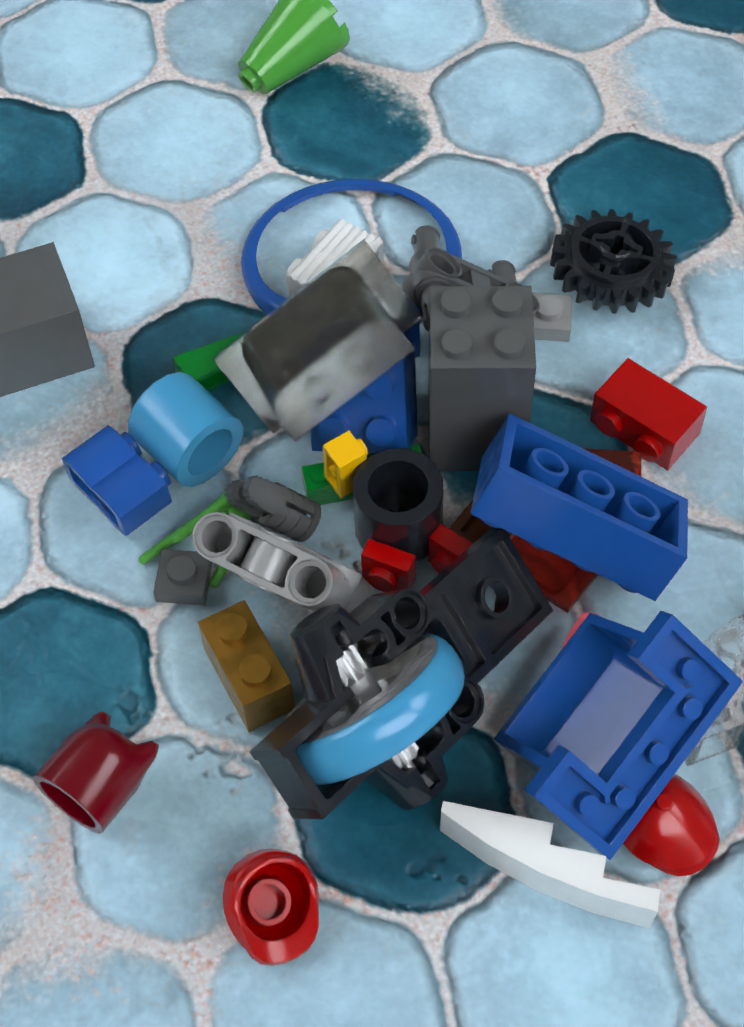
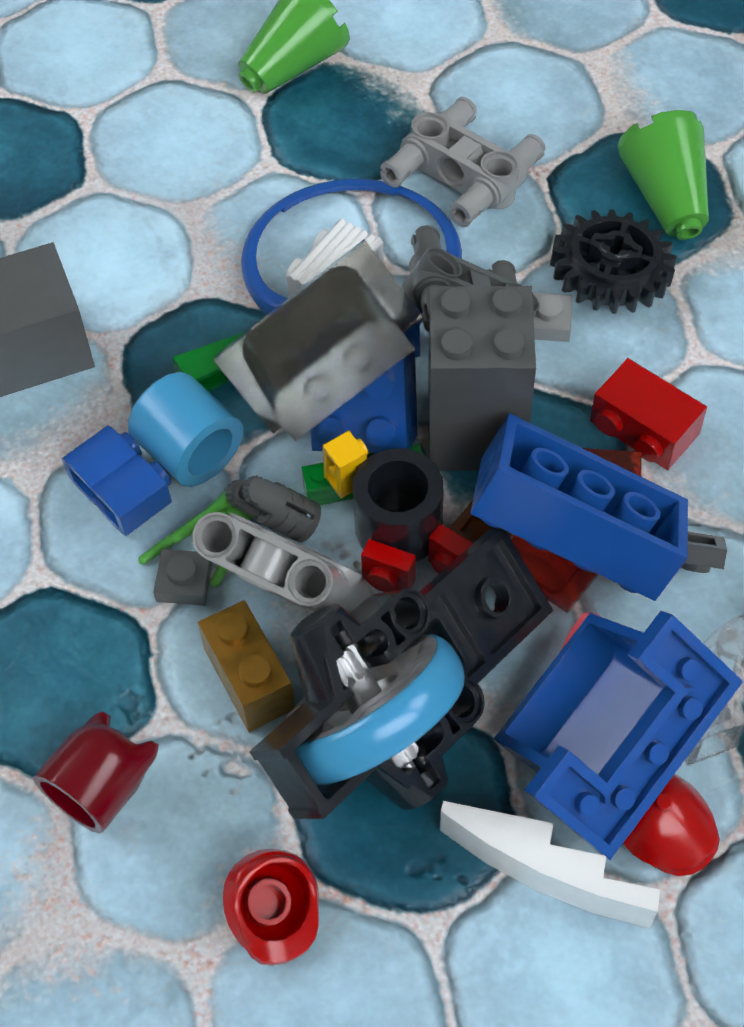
(463, 161): none -> light grey piece
(670, 170): none -> bright green cone
(705, 552): none -> dark grey plate

